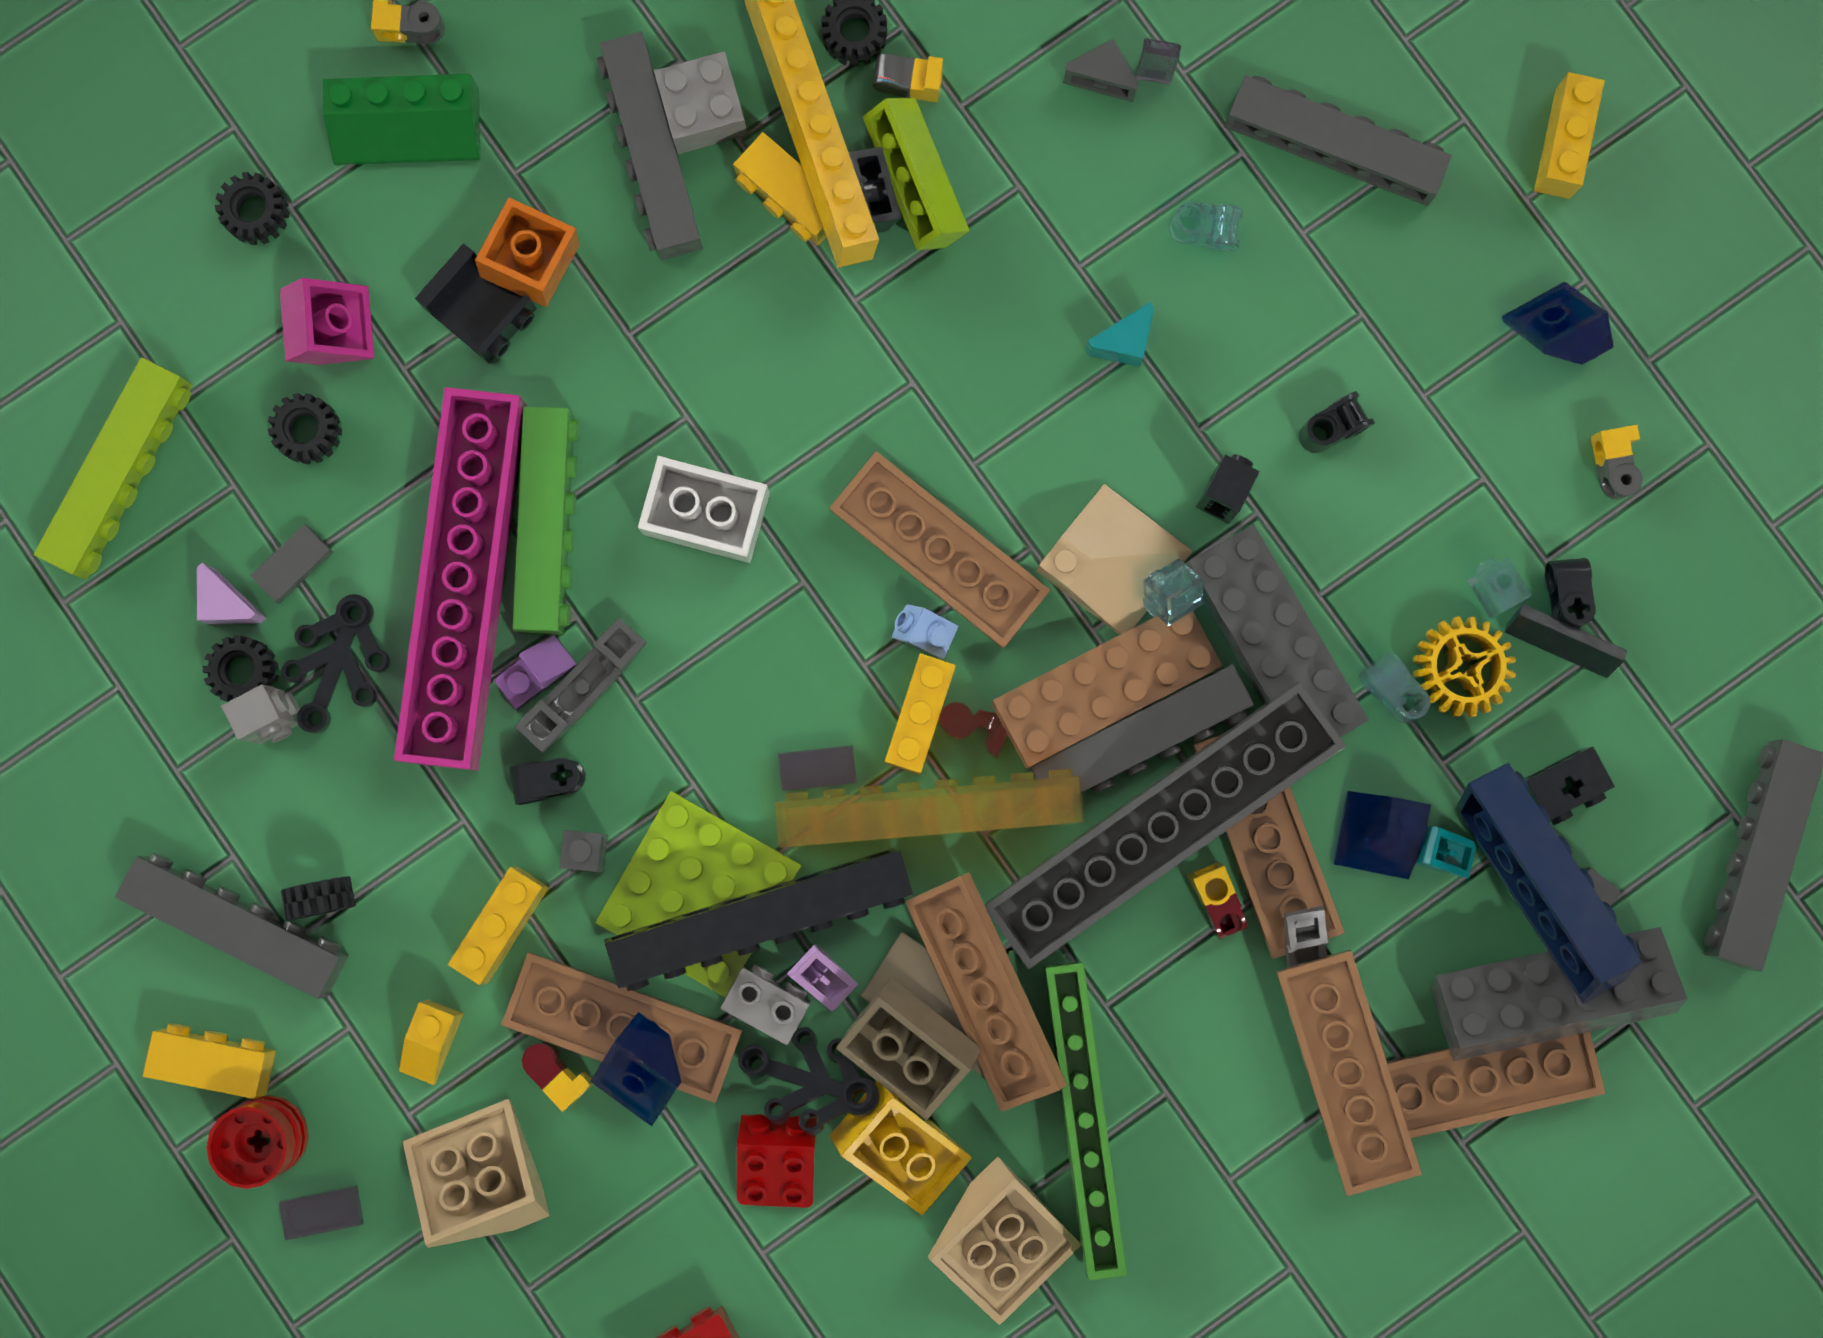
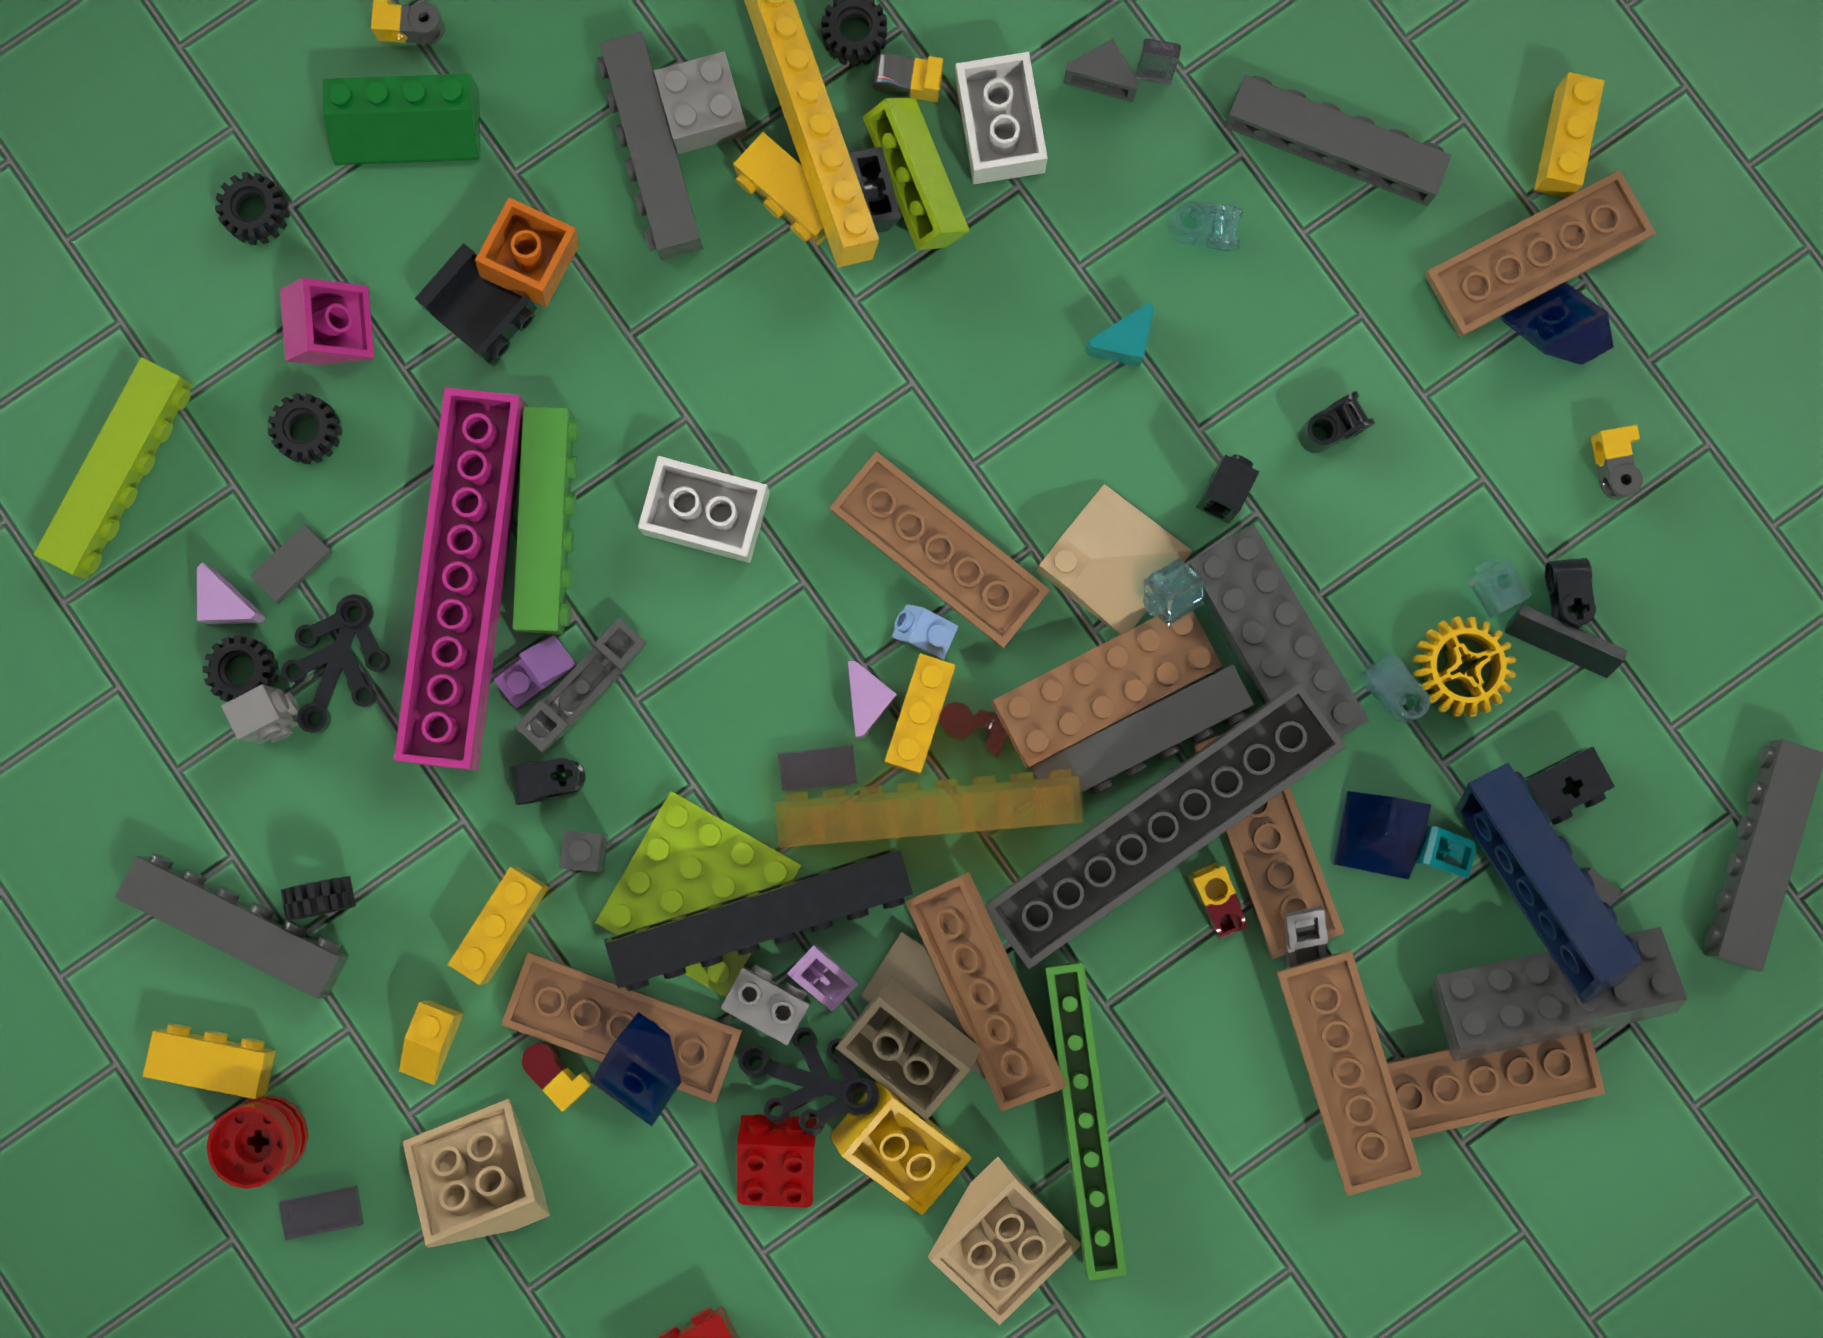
(869, 698): none -> lavender slope
(1001, 118): none -> white brick
(1539, 253): none -> medium nougat plate

